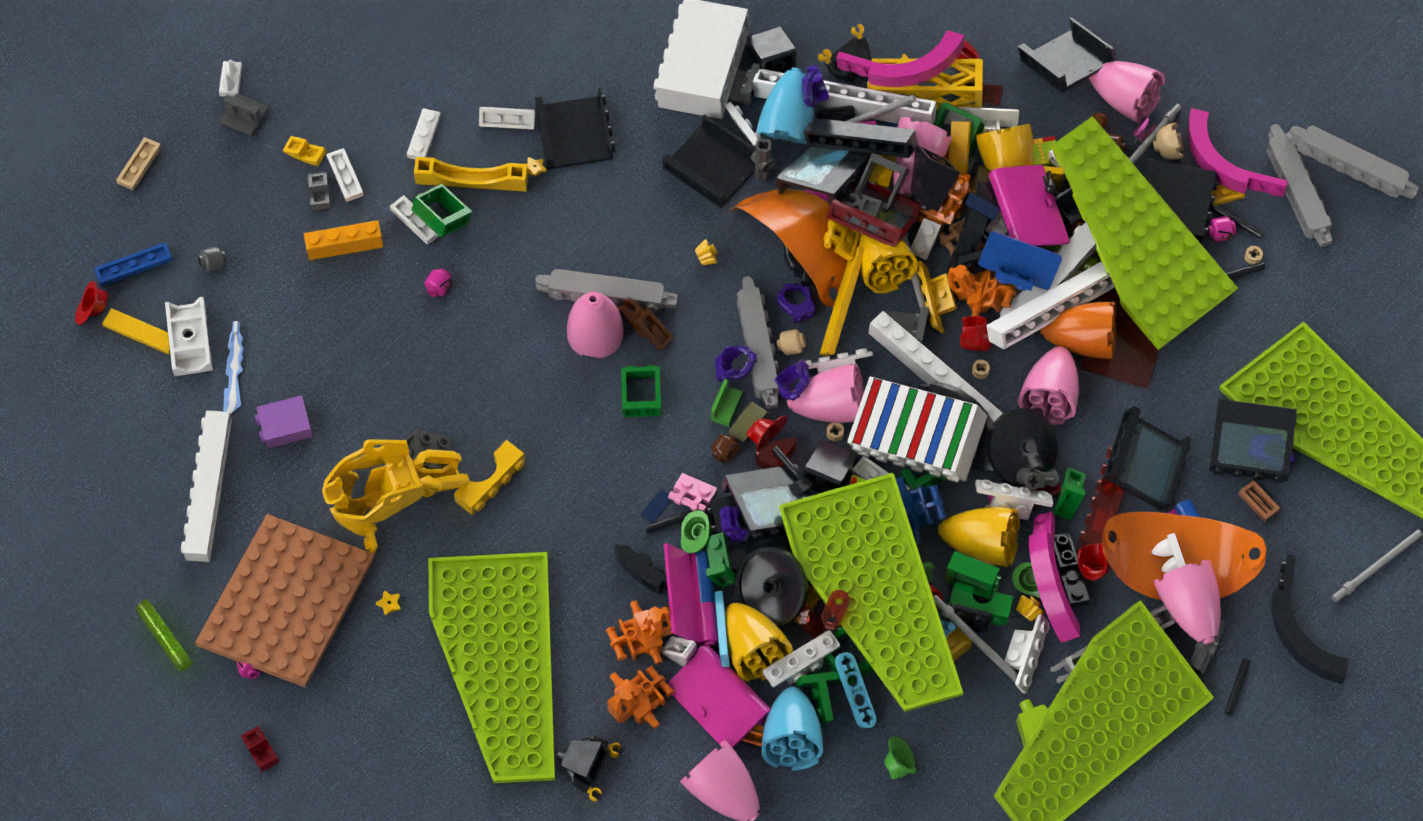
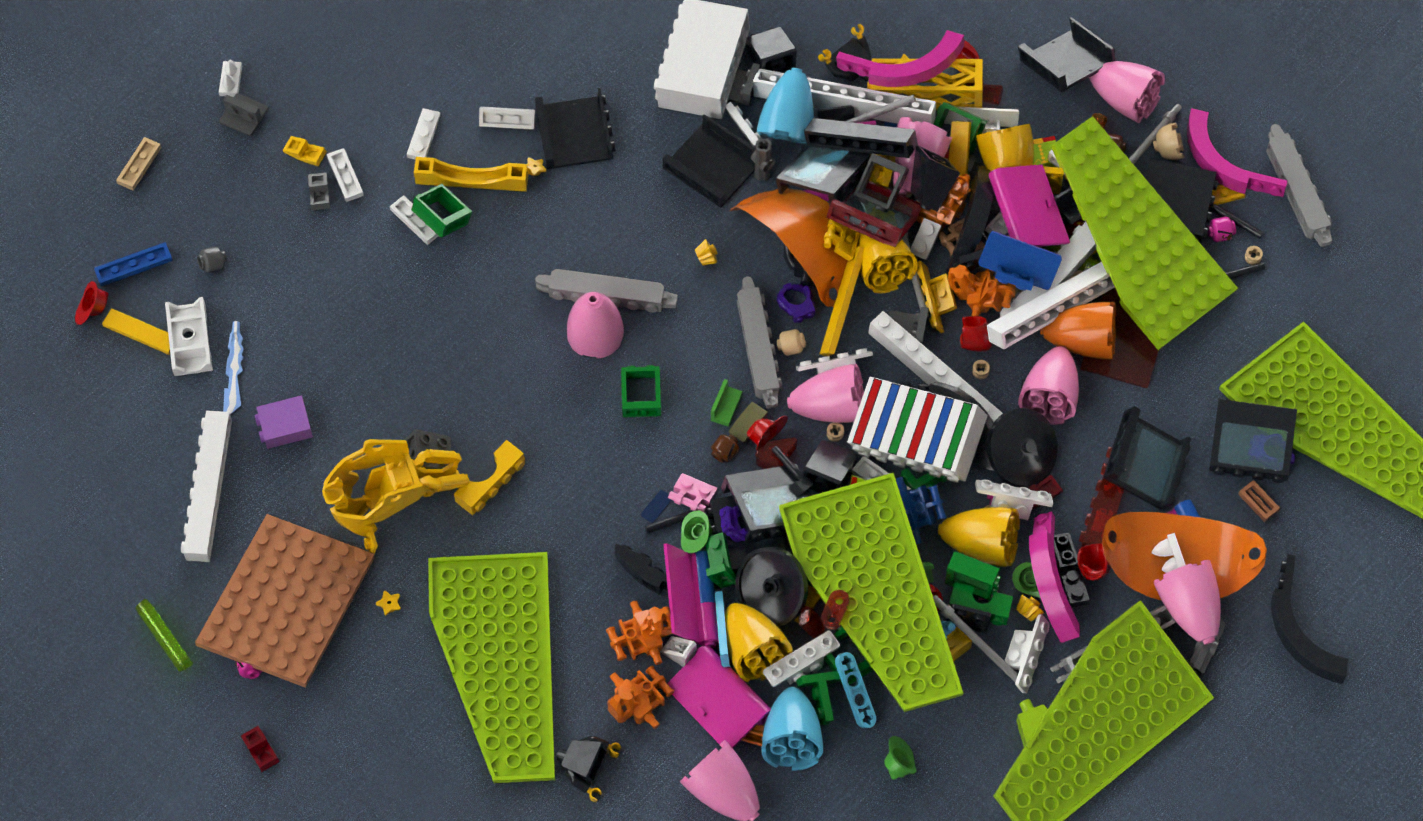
(343, 240): light orange brick -> none
(438, 282): dark pink head -> none
(645, 323): reddish brown plate -> none
(724, 361): dark purple piece -> none
(789, 375): dark purple piece -> none
(814, 86): dark purple piece -> none
(867, 204): dark grey plate -> none
(982, 206): dark blue sticker -> none
(1036, 479): dark grey connector -> none
(1050, 187): black piece -> none
(1070, 494): green bracket -> none
(1139, 133): flat silver piece -> none
(1237, 686): black bar -> none
(1350, 586): light grey bar -> none
(1352, 161): light grey hinge -> none

